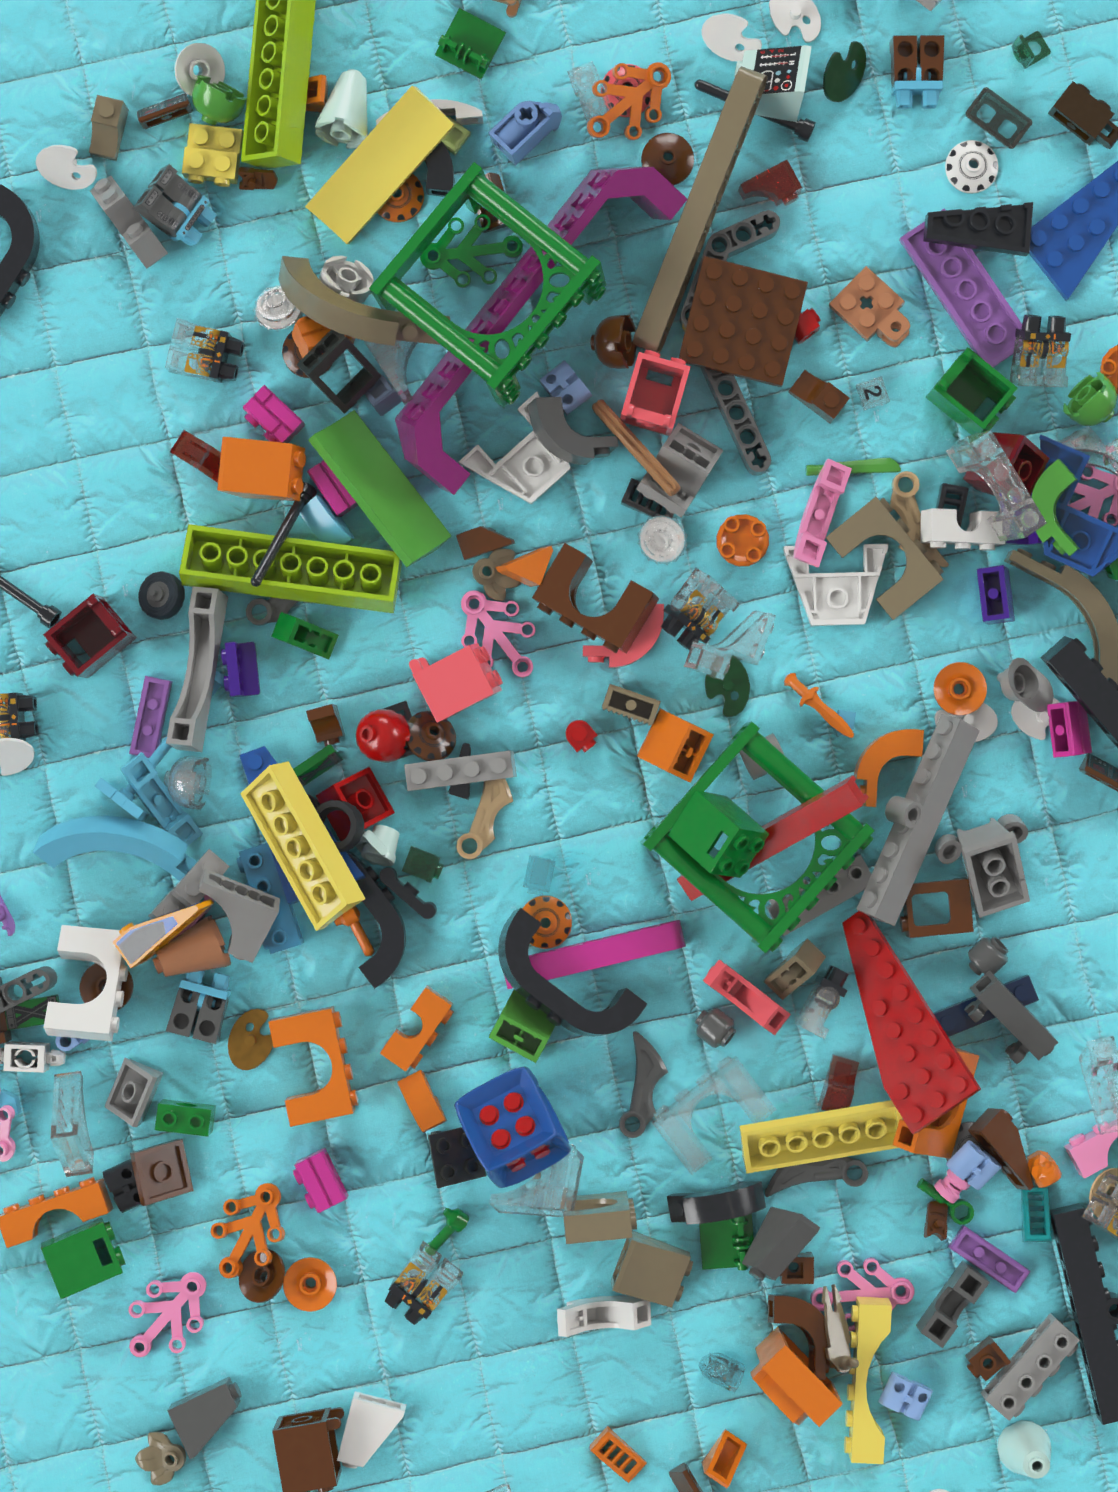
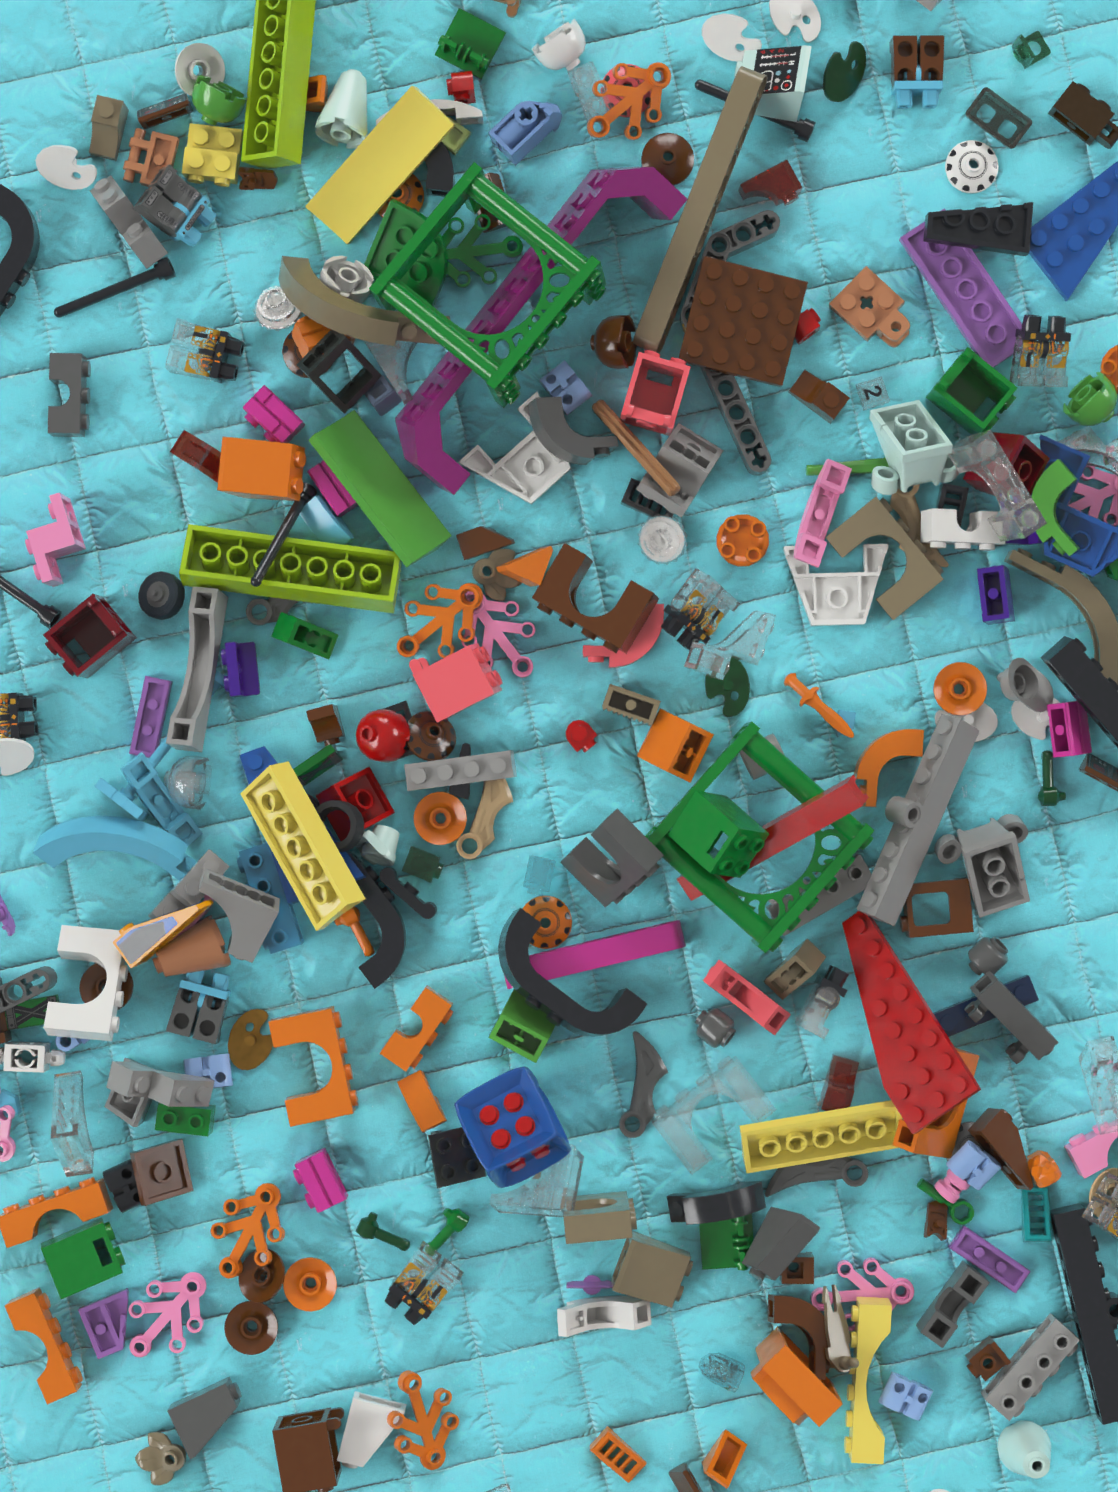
(32, 1314): none -> orange arch
(54, 540): none -> bright pink bracket
(71, 417): none -> dark grey arch
(106, 1322): none -> medium lavender wing
(160, 152): none -> nougat plate
(161, 270): none -> black piece
(162, 1086): none -> light grey arch
(213, 1067): none -> light blue piece
(248, 1340): none -> reddish brown dish
(369, 1229): none -> dark green piece
(395, 230): none -> green plate
(424, 1424): none -> orange plant
(426, 823): none -> orange dish
(443, 617): none -> orange plant
(461, 87): none -> red plate
(562, 47): none -> white cylinder
(591, 1284): none -> medium lavender piece
(628, 847): none -> dark grey arch
(913, 448): none -> light aqua piece
(1049, 794): none -> dark green piece

